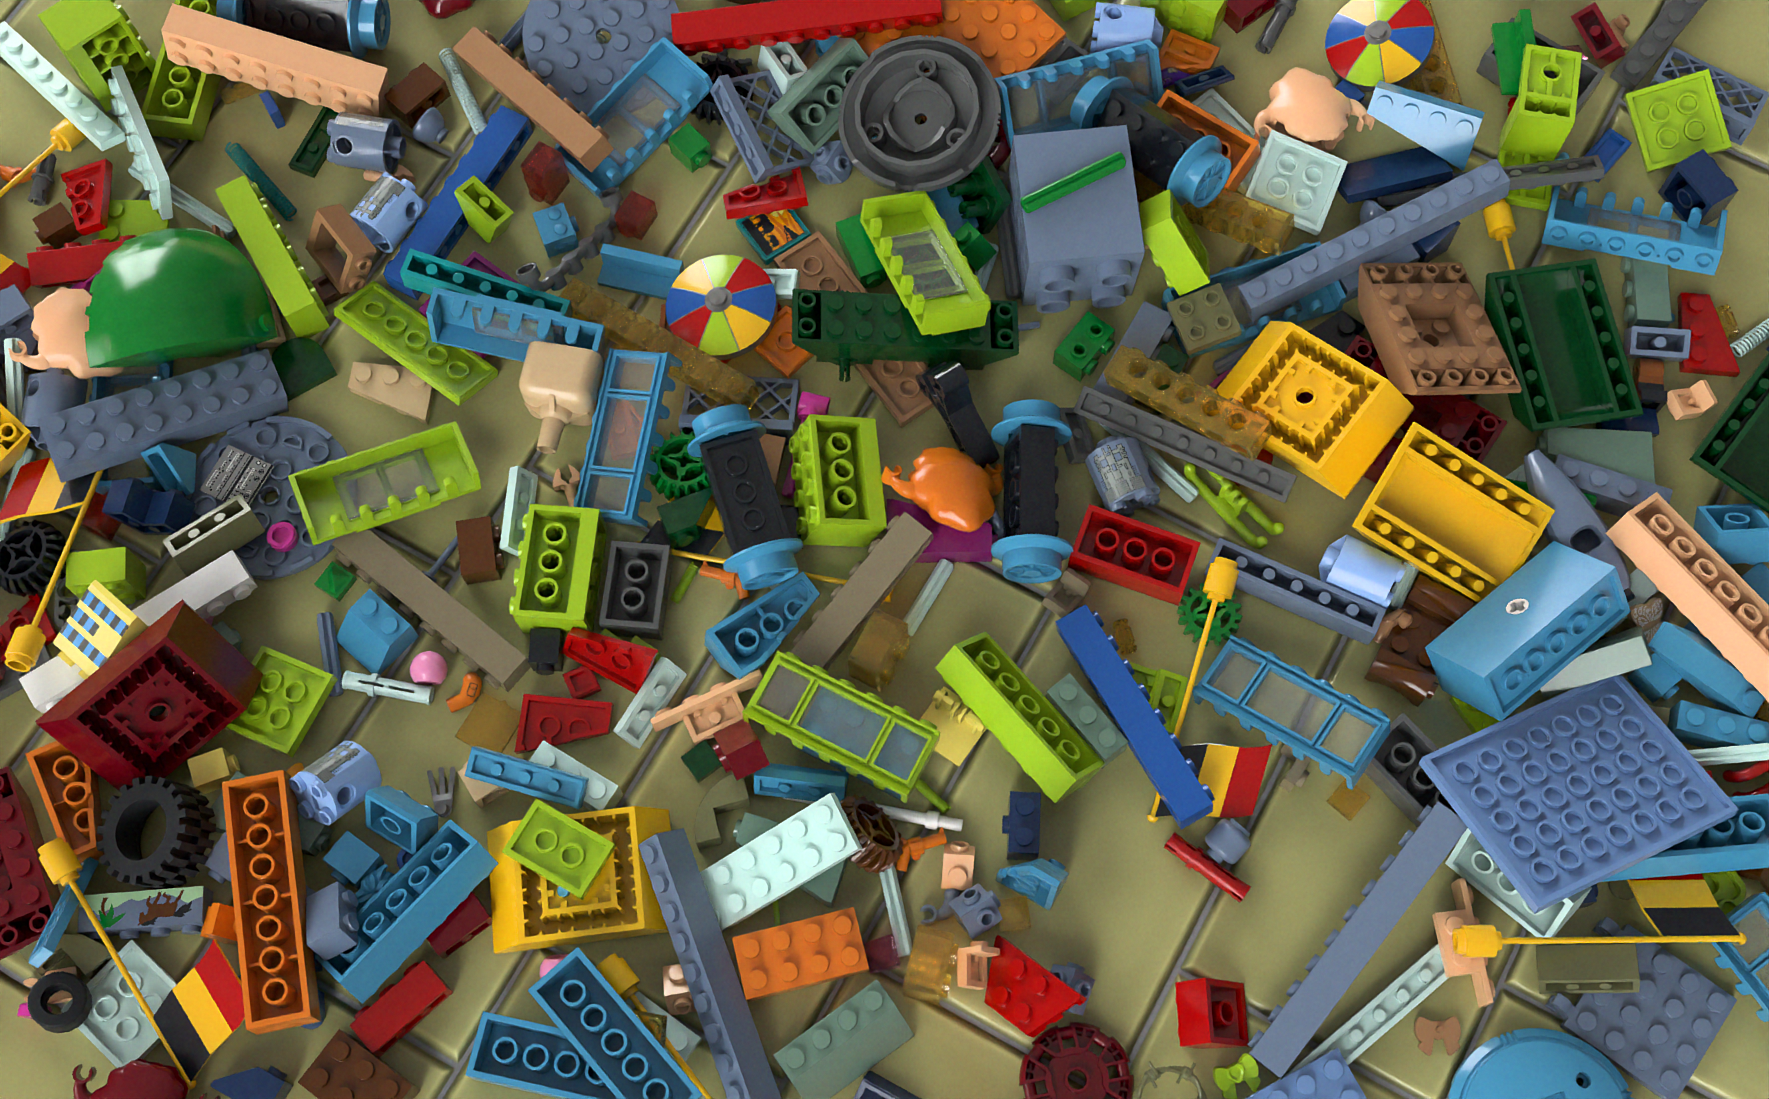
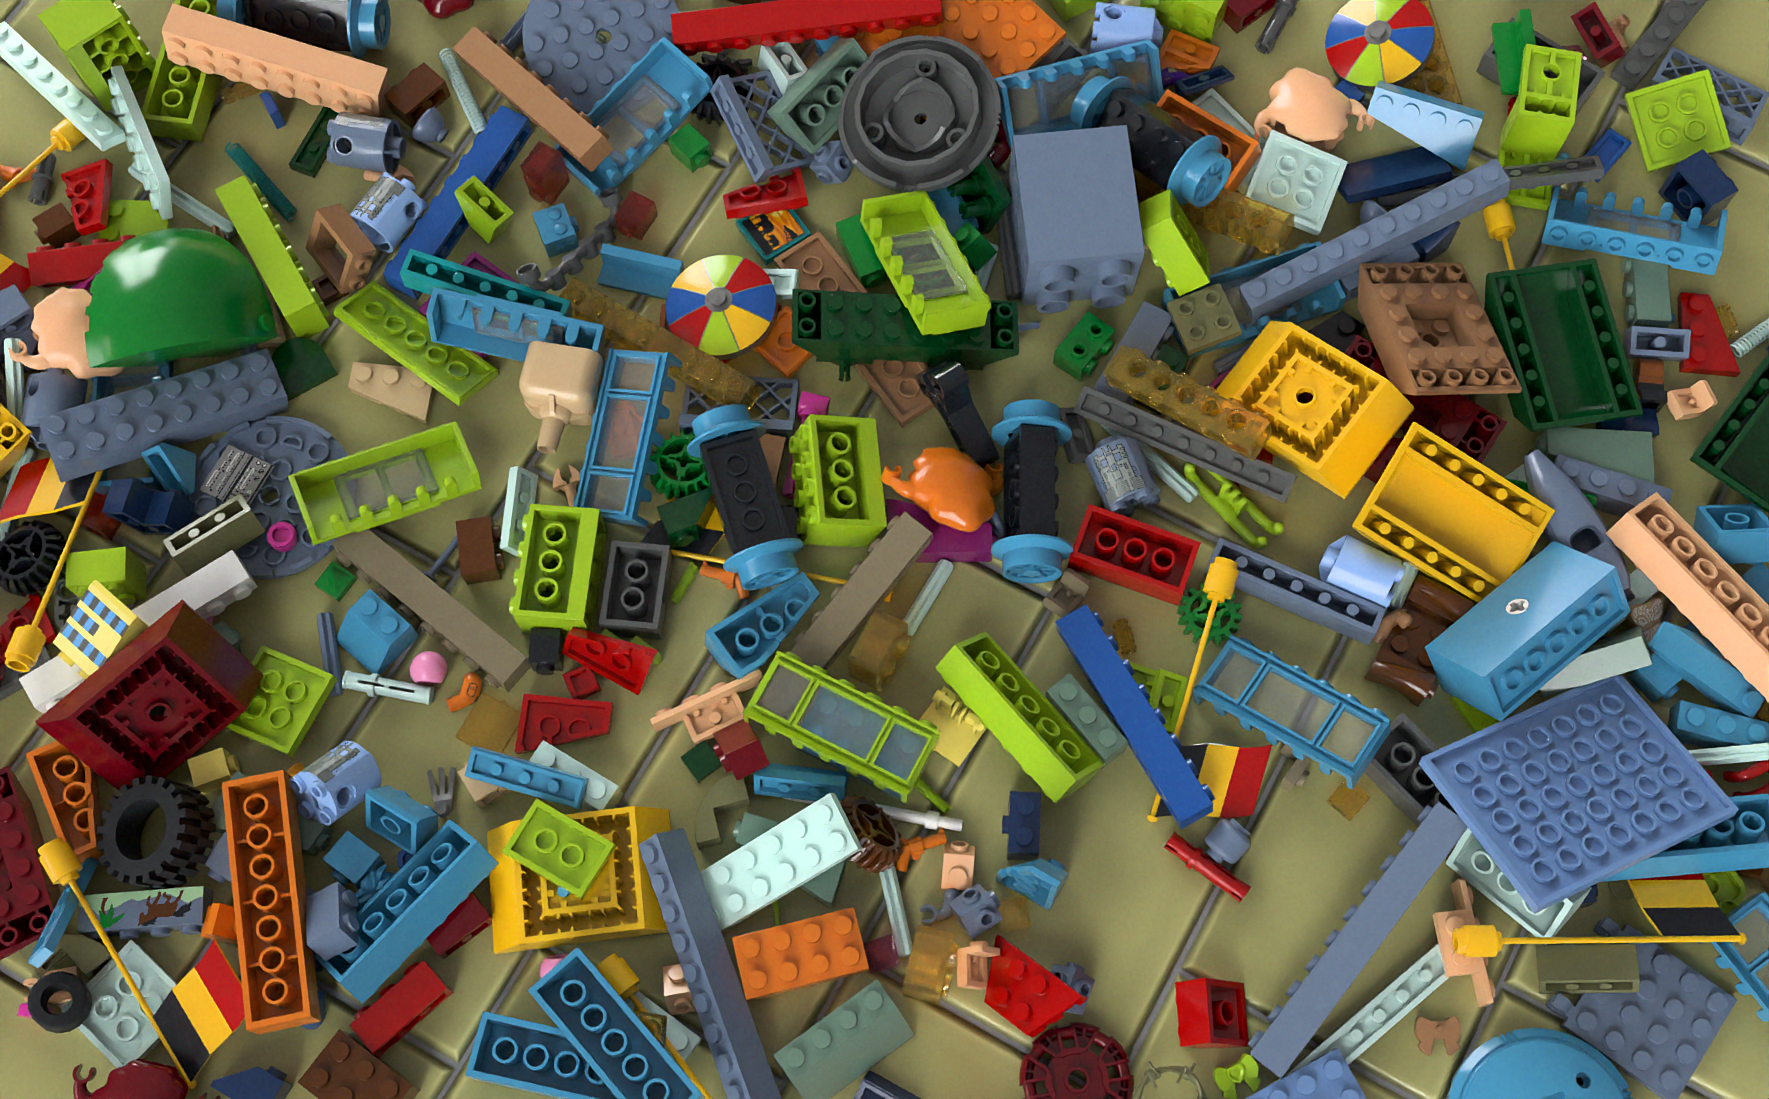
(651, 698): light aqua plate -> none
(1073, 182): green axle -> none

